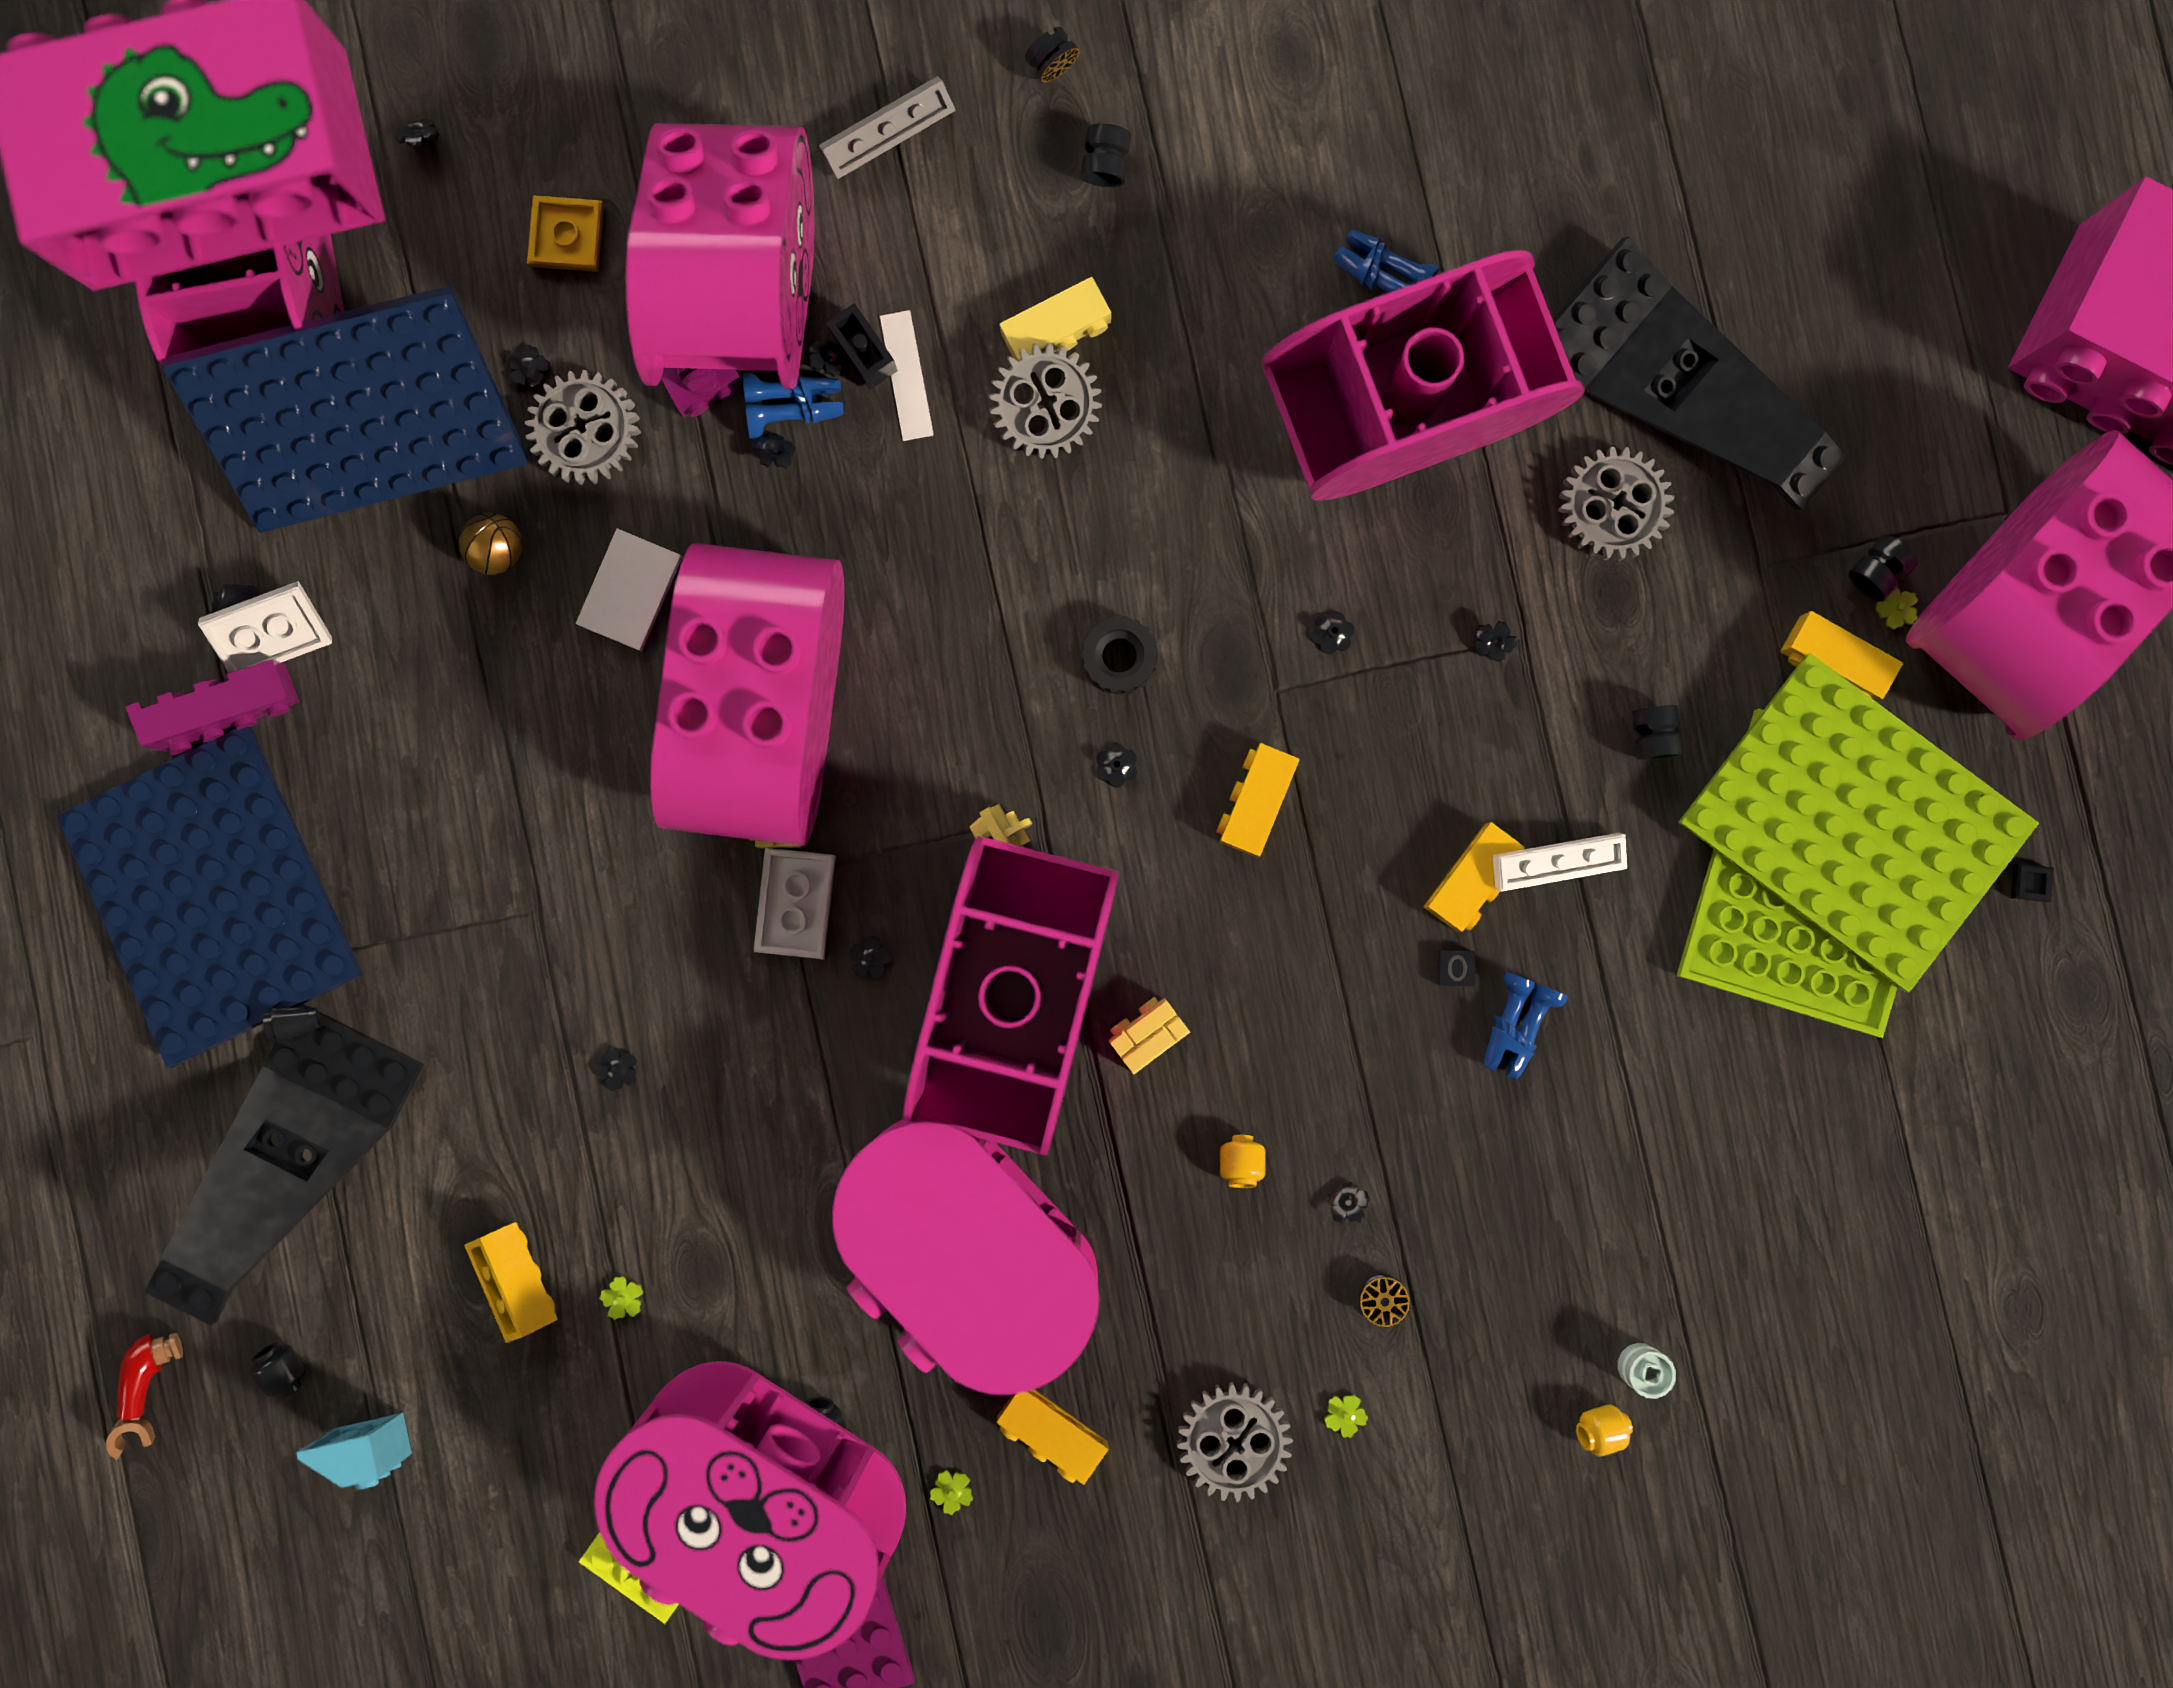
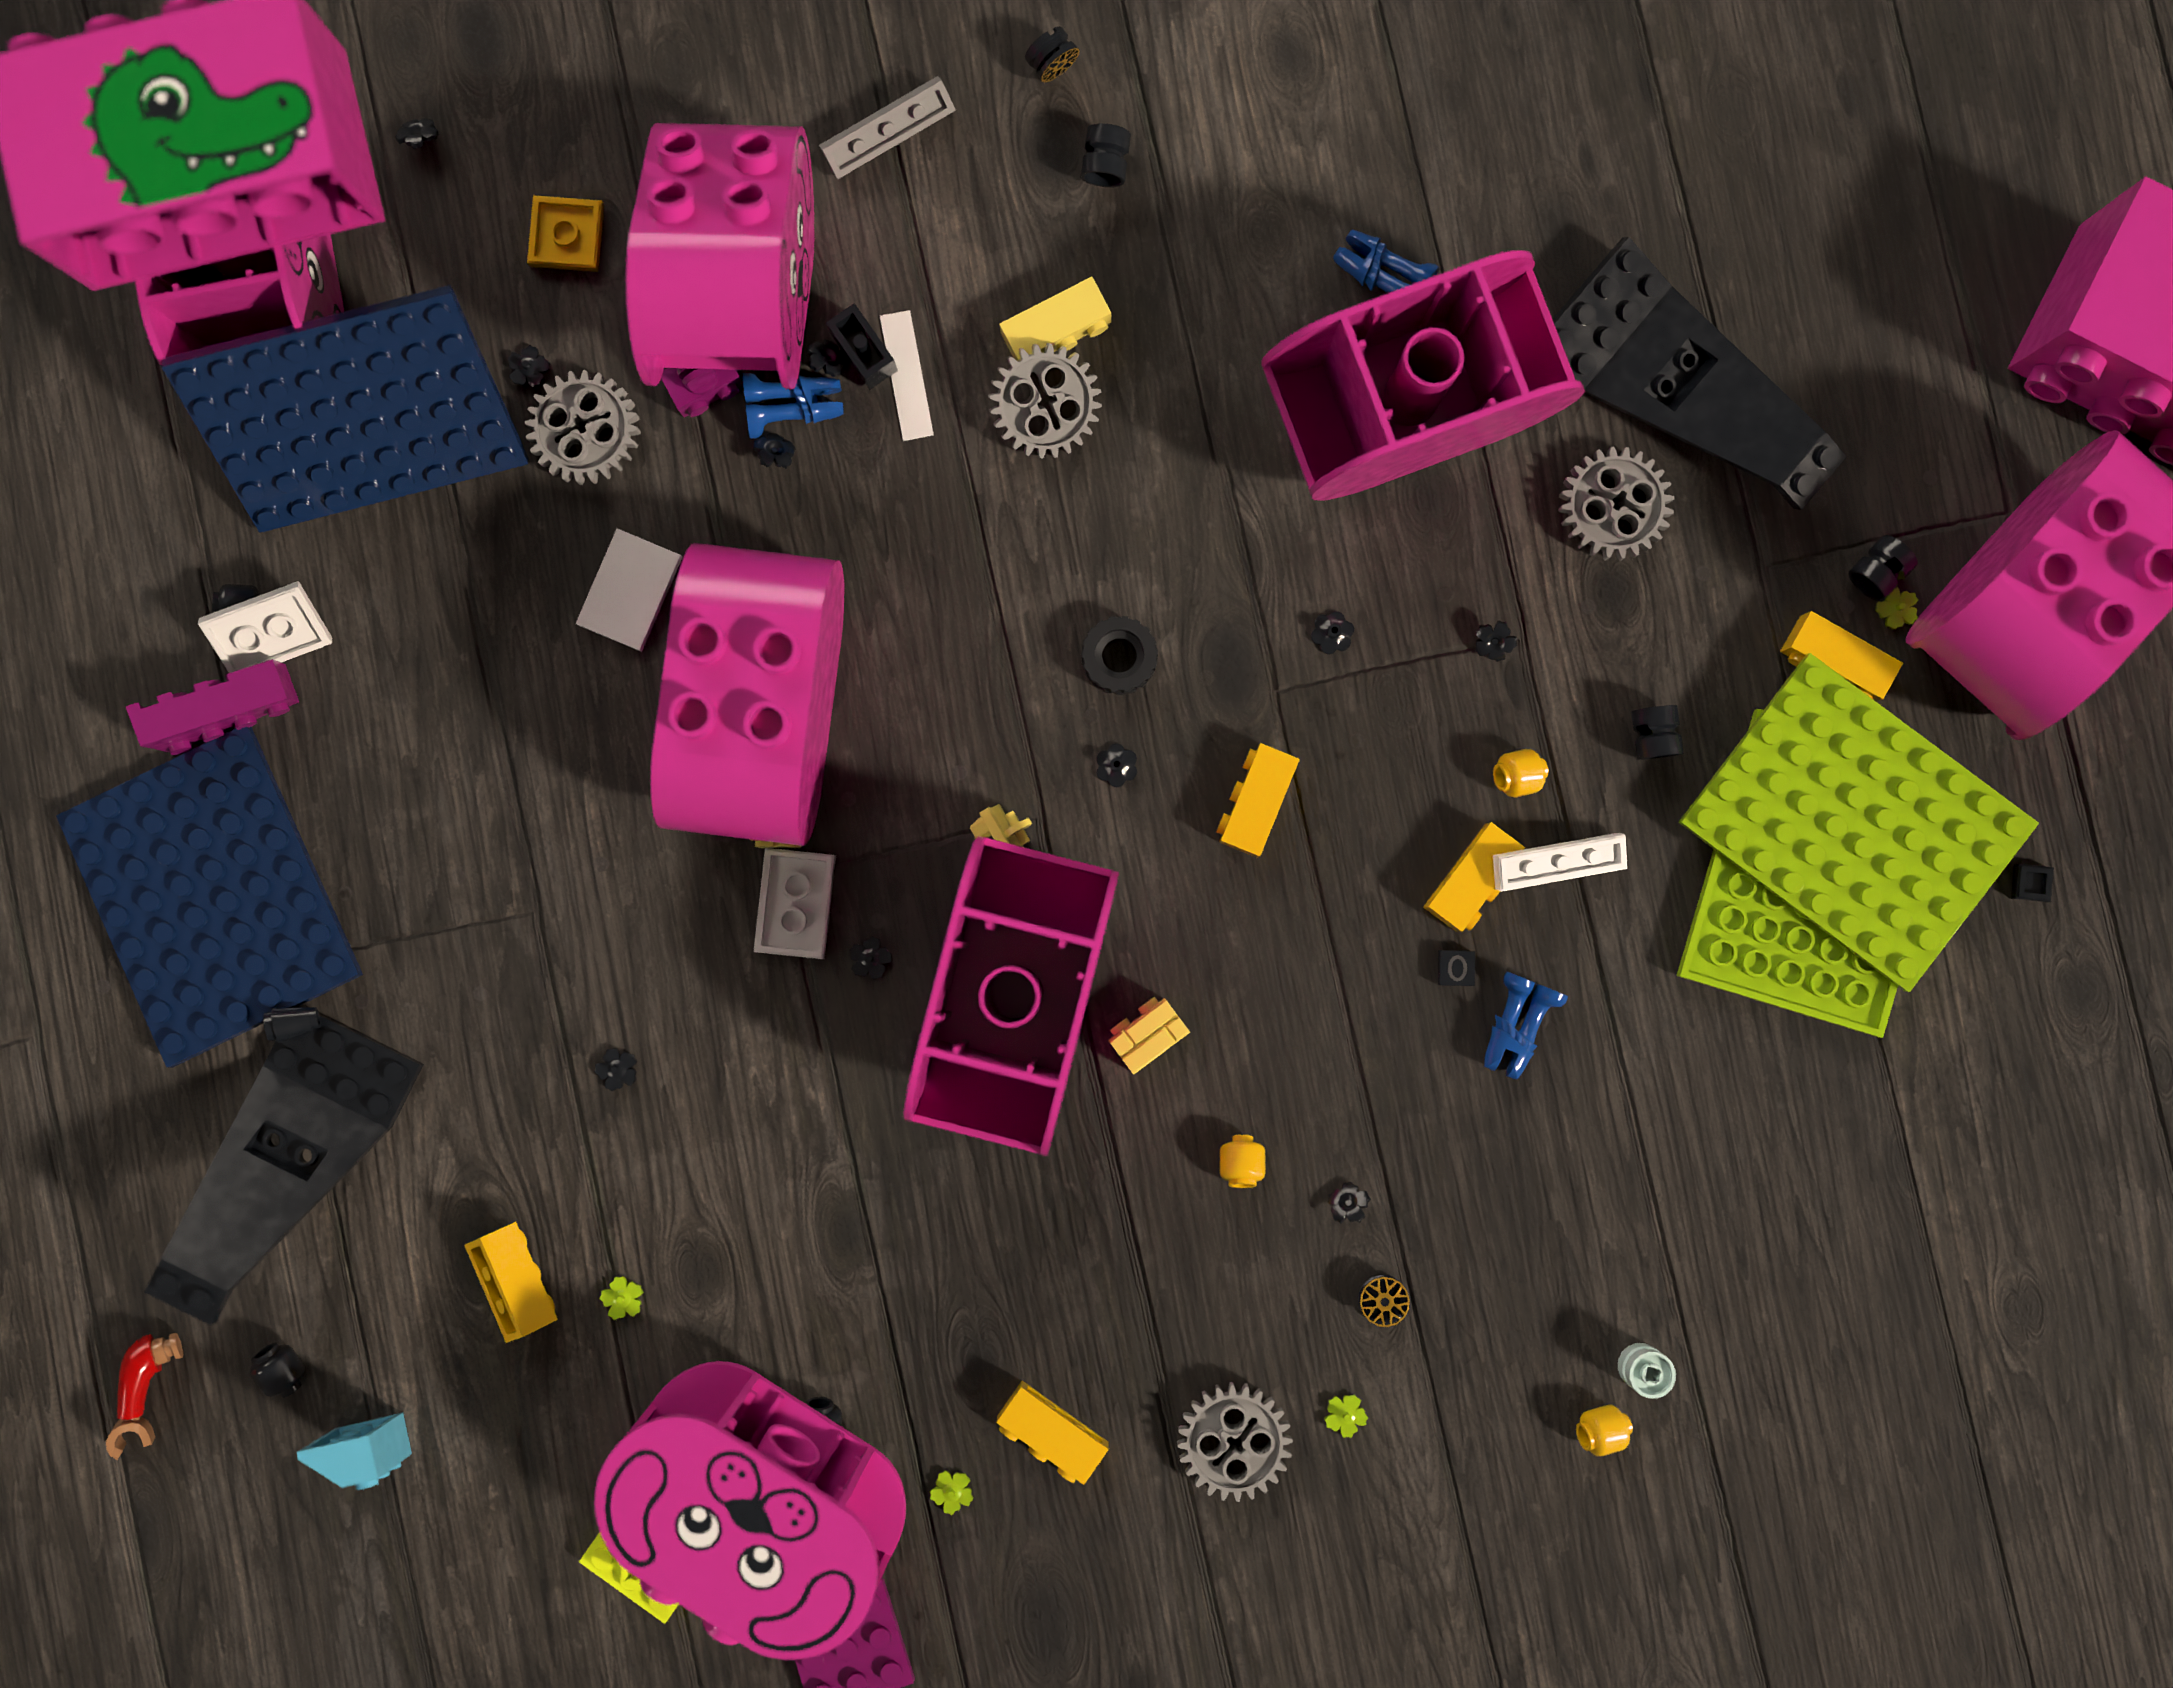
(490, 543): pearl gold piece -> none
(965, 1258): dark pink brick -> none
(1520, 773): none -> yellow head

